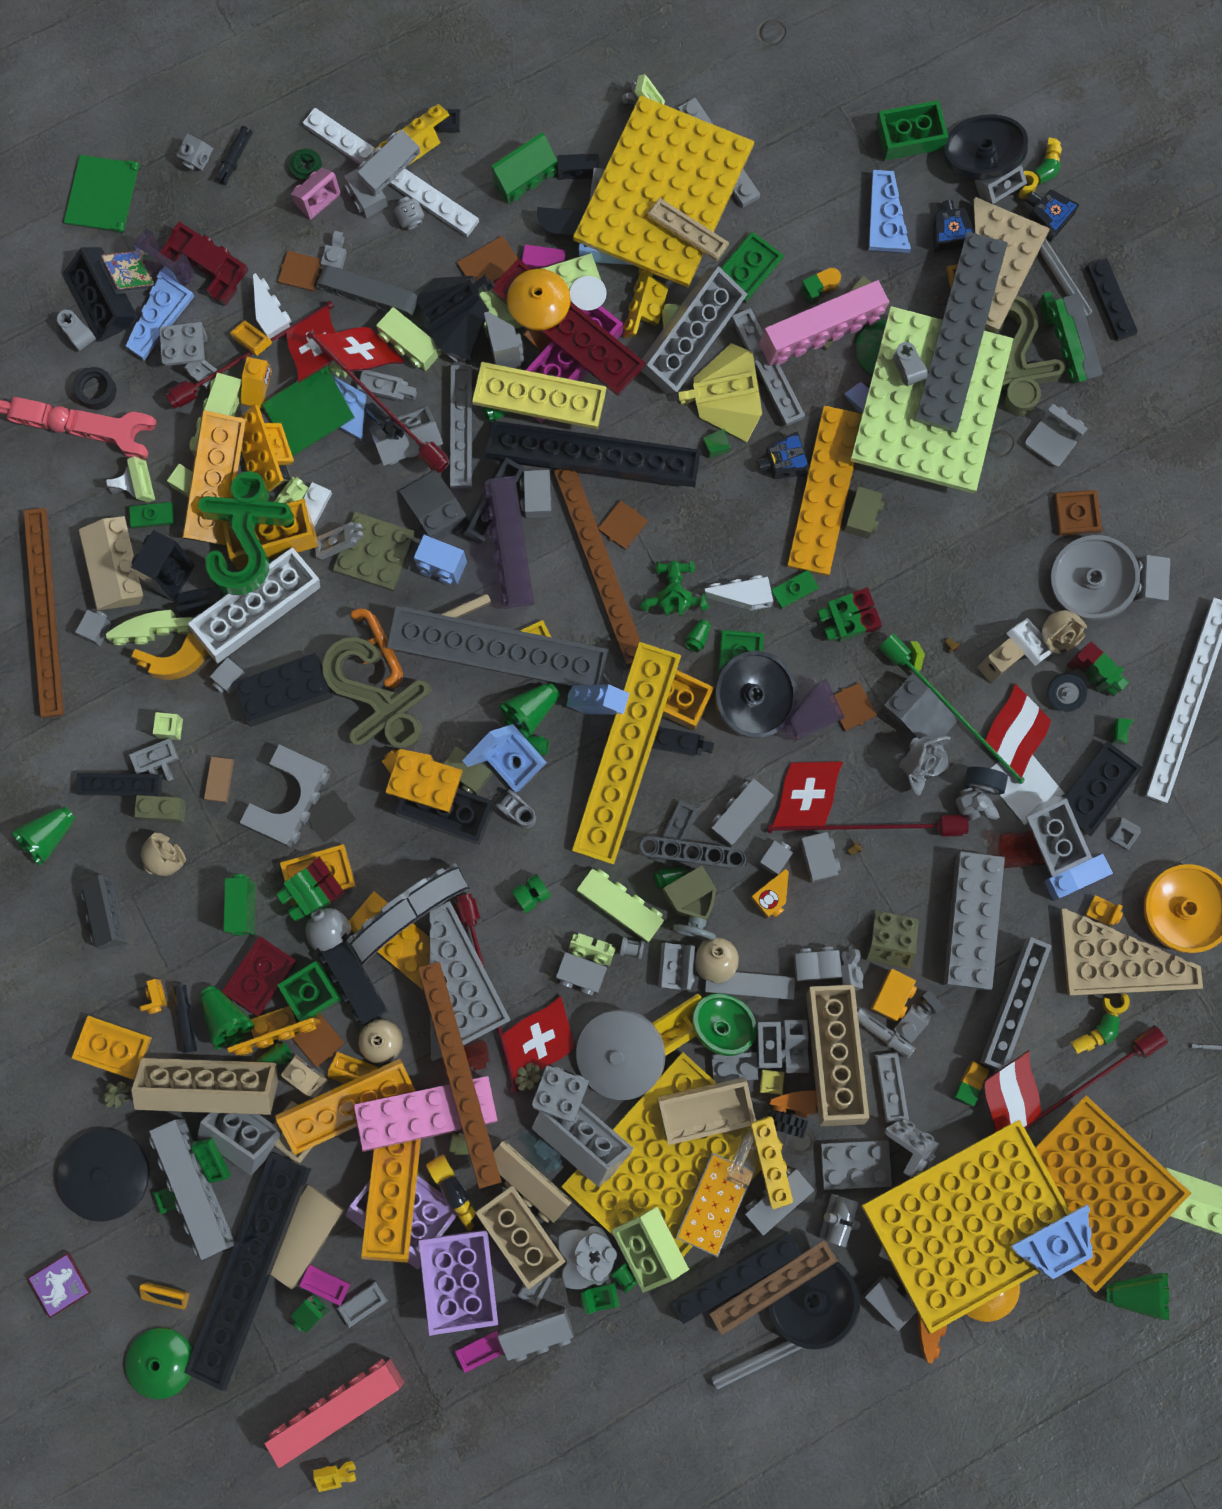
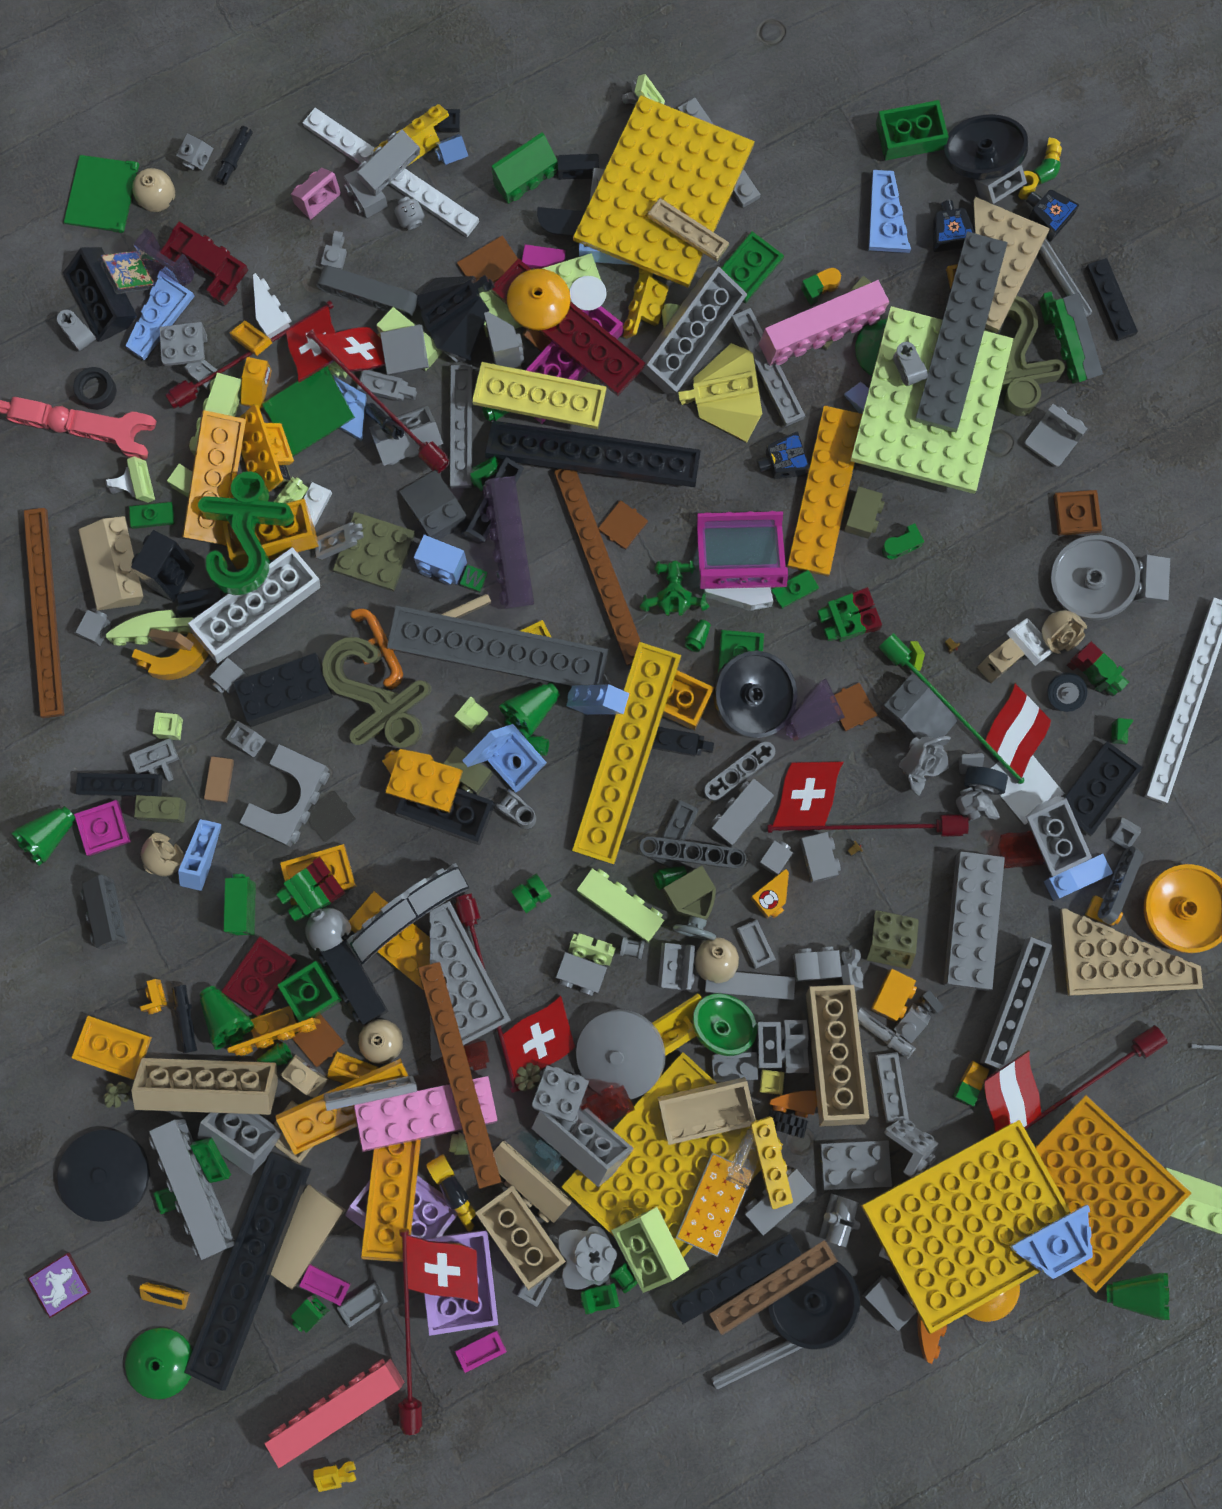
(102, 828): none -> dark pink plate
(153, 189): none -> tan cylinder
(170, 639): none -> medium nougat tile
(199, 855): none -> light blue slope
(246, 739): none -> light grey bracket
(300, 271): dark orange piece -> none
(310, 157): dark green gear -> none
(370, 1092): none -> light grey tile
(404, 349): none -> light grey tile
(437, 1271): none -> flag
(451, 149): none -> medium blue brick
(471, 715): none -> yellowish green panel
(473, 578): none -> green tile
(483, 471): none -> green bracket
(536, 1335): light grey slope -> none
(537, 494): light grey brick -> none
(610, 1105): none -> clear red bracket
(717, 443): green slope -> none
(741, 550): none -> panel
(741, 773): none -> light grey beam
(756, 944): none -> light grey tile
(899, 546): none -> green leg
(970, 760): none -> light grey slope
(1106, 1030): yellow piece -> none
(1120, 885): none -> dark grey beam

